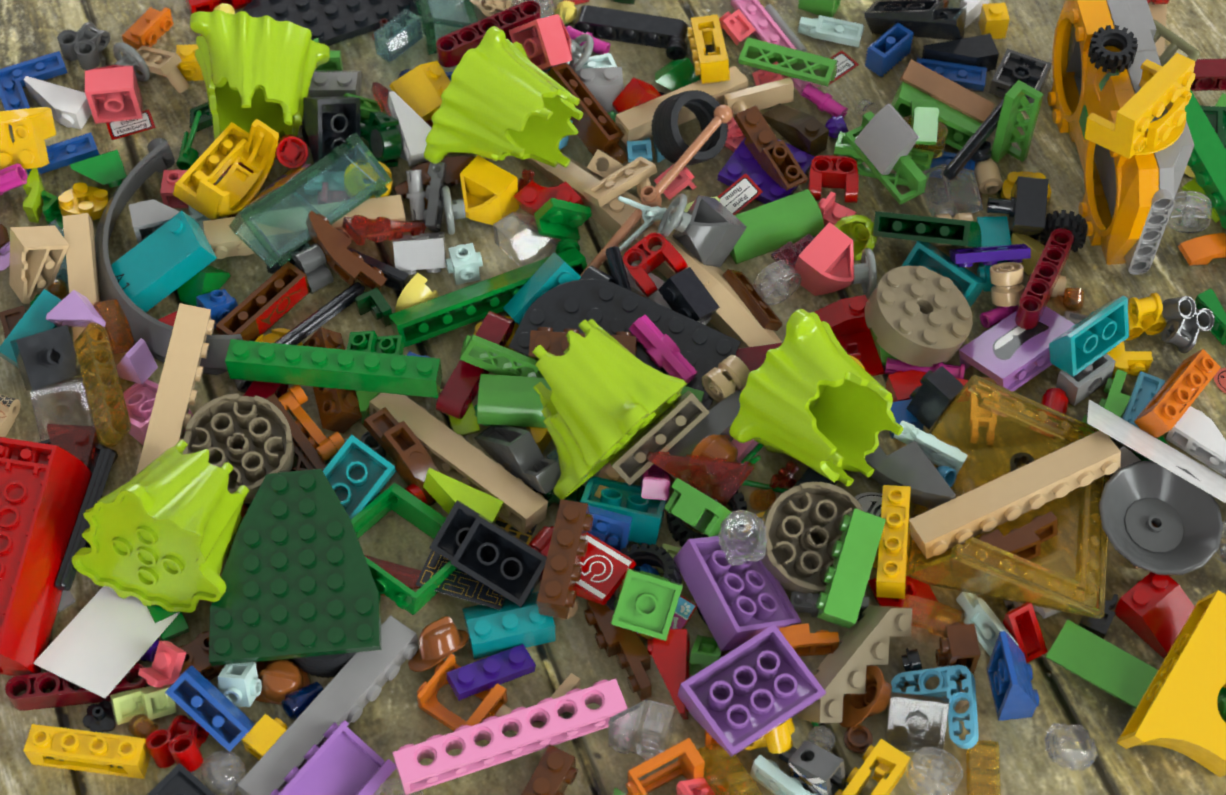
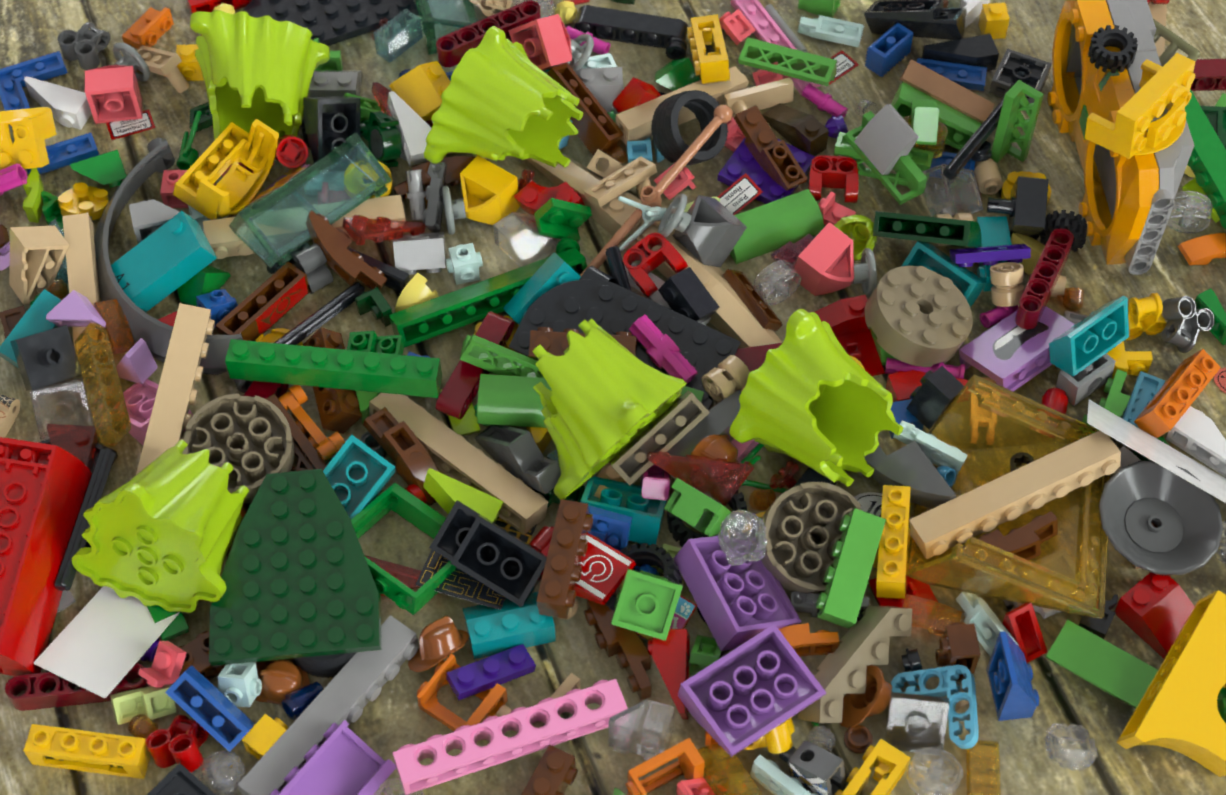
(100, 717): black plant -> none

